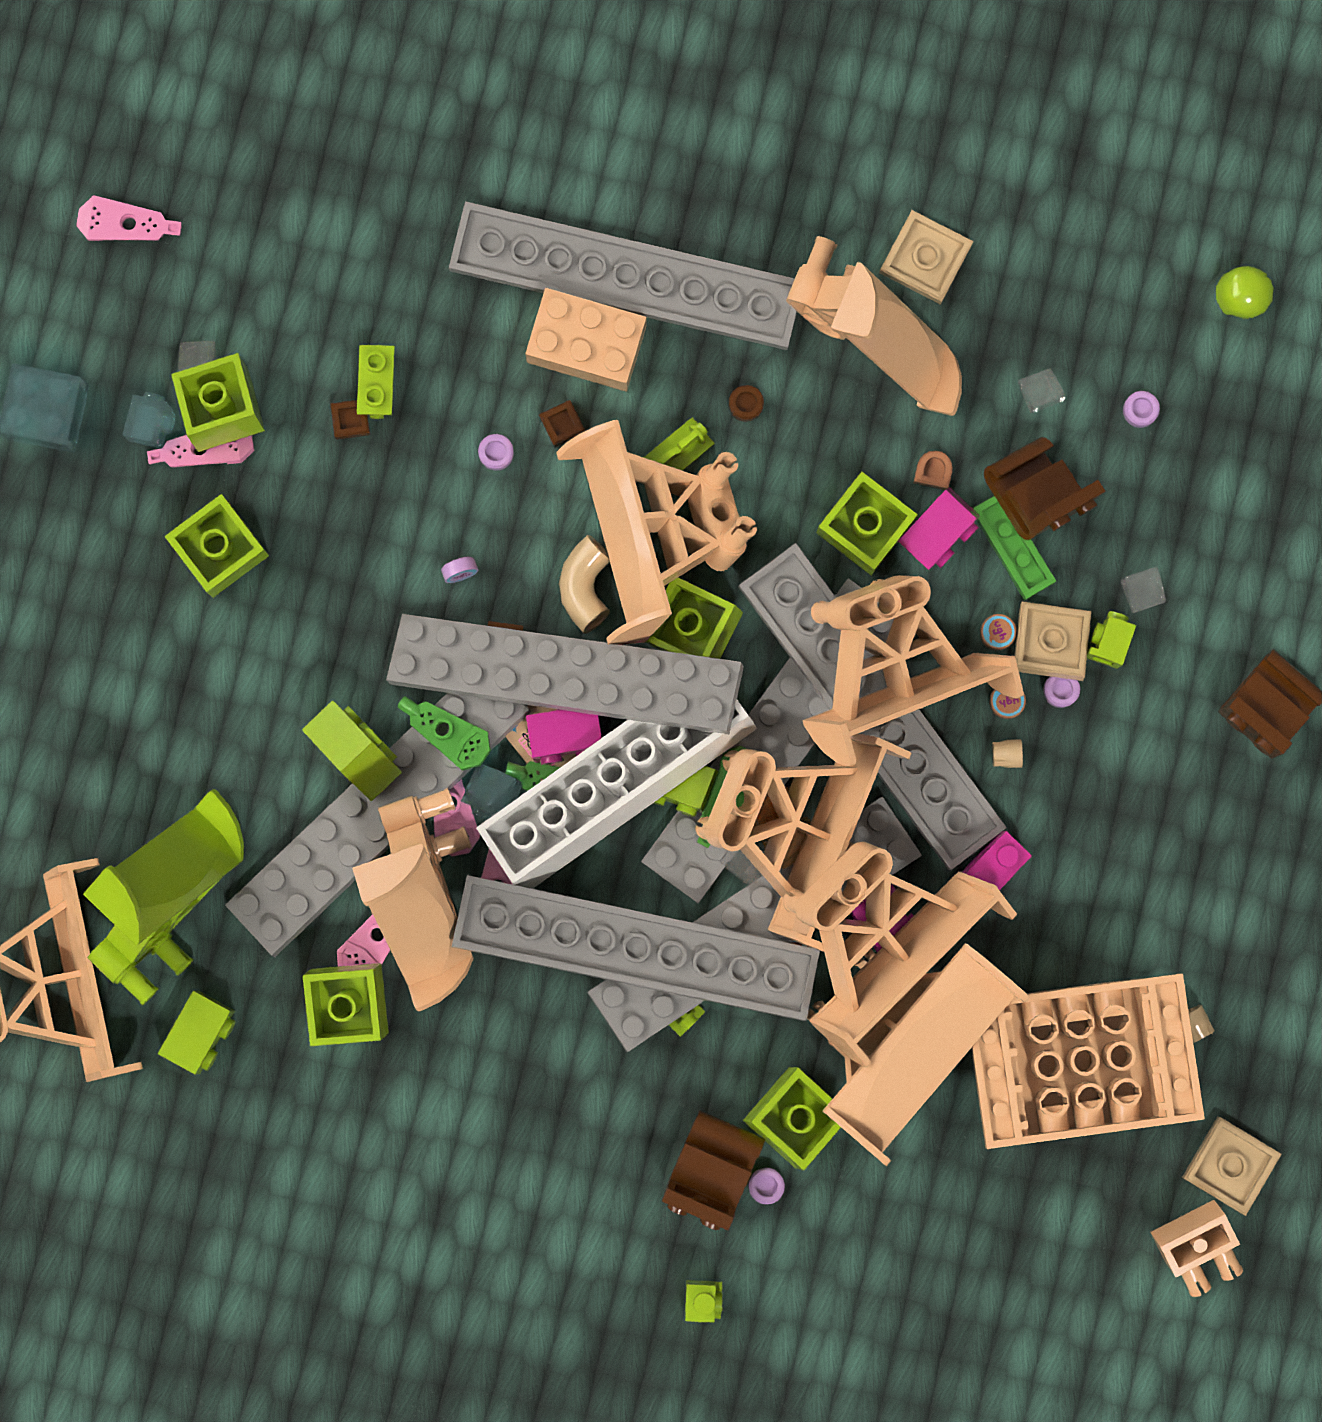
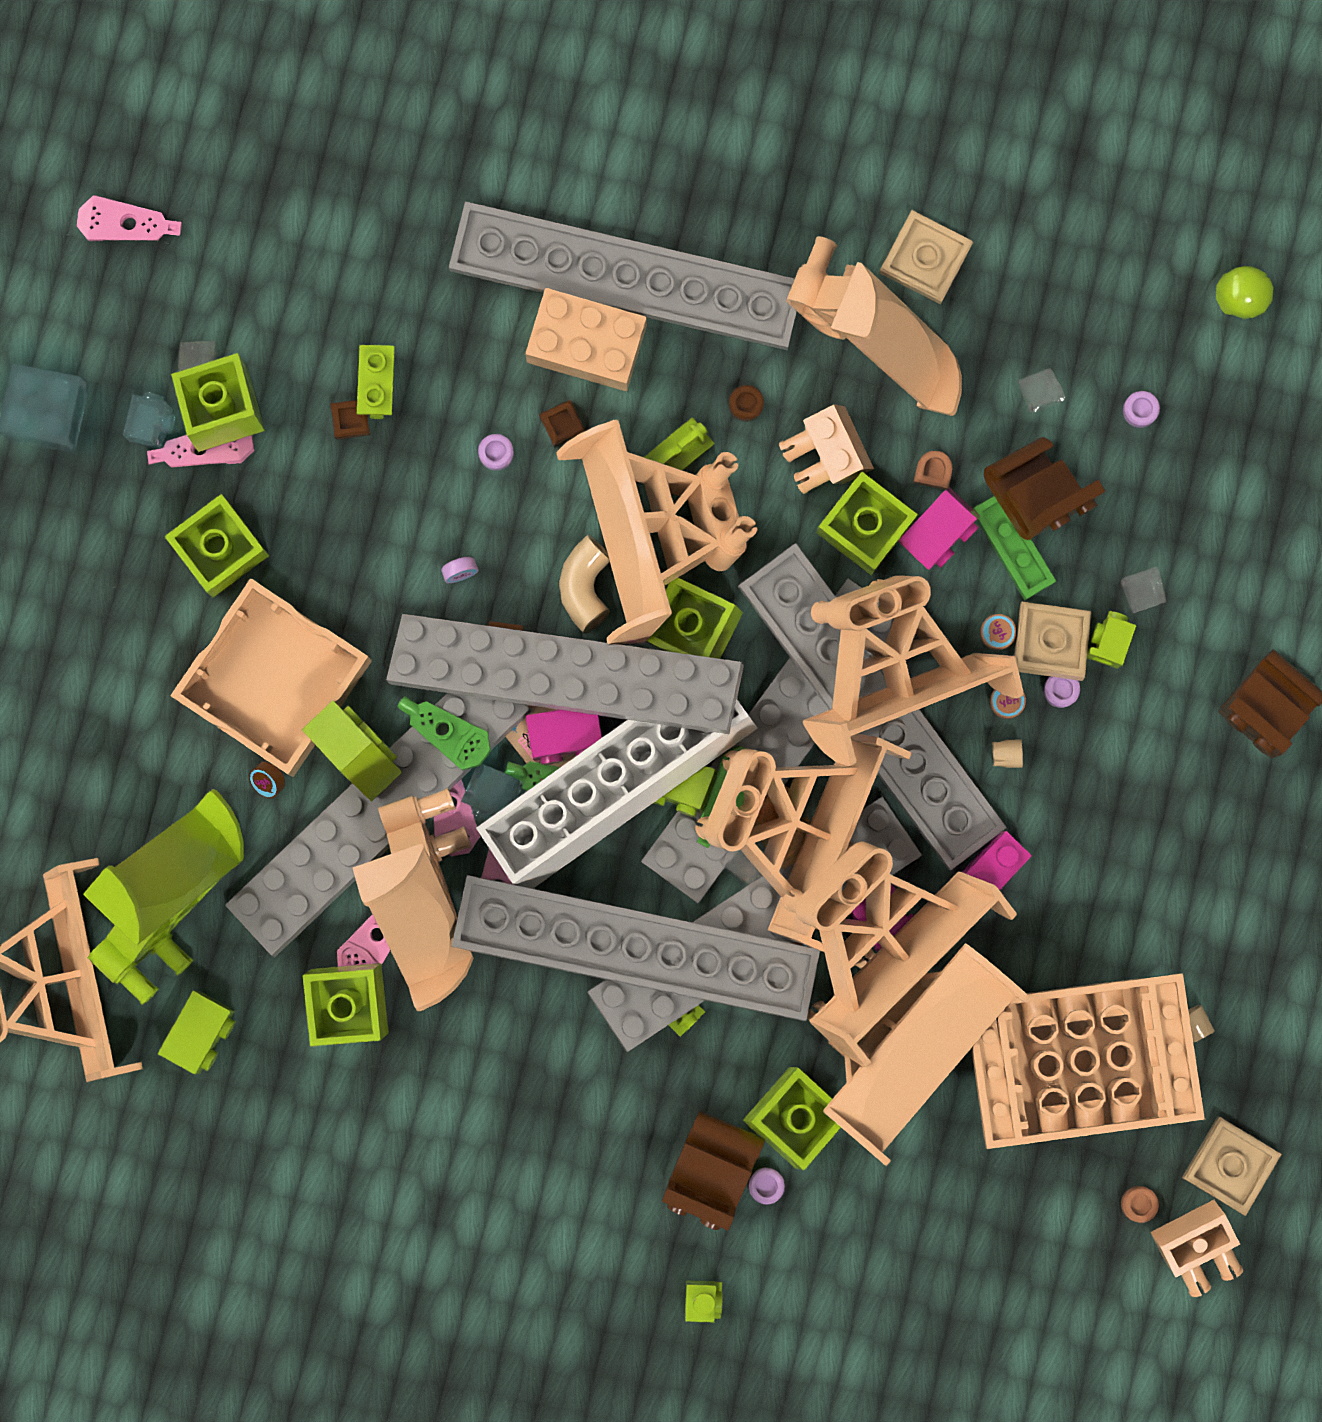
(267, 780): none -> reddish brown tile
(270, 676): none -> light nougat tile
(837, 444): none -> light nougat brick
(1139, 1204): none -> nougat tile

